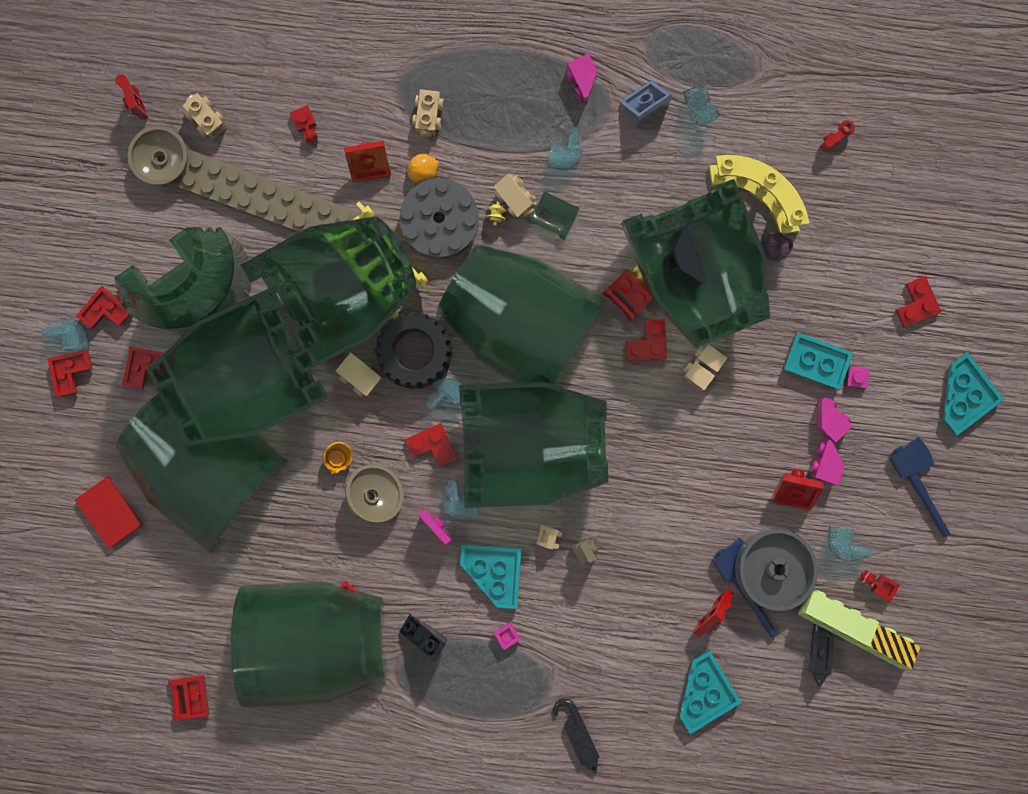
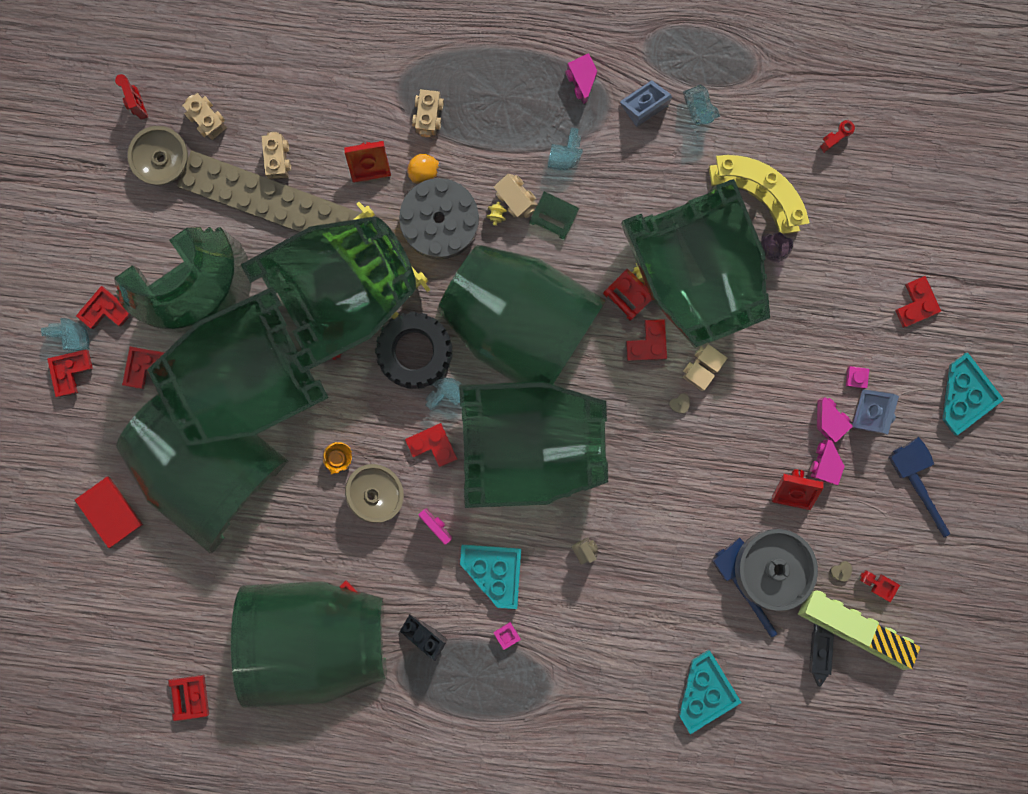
(275, 156): none -> tan brick
(304, 120): red plate -> none
(359, 375): tan brick -> none
(456, 506): clear light blue brick -> none
(547, 537): tan tile -> none
(579, 735): black plate -> none
(680, 404): none -> dark tan piece
(684, 260): black slope -> none
(715, 615): red plate -> none
(818, 361): teal plate -> none
(841, 544): clear light blue brick -> none
(842, 571): none -> dark tan piece
(875, 411): none -> sand blue tile

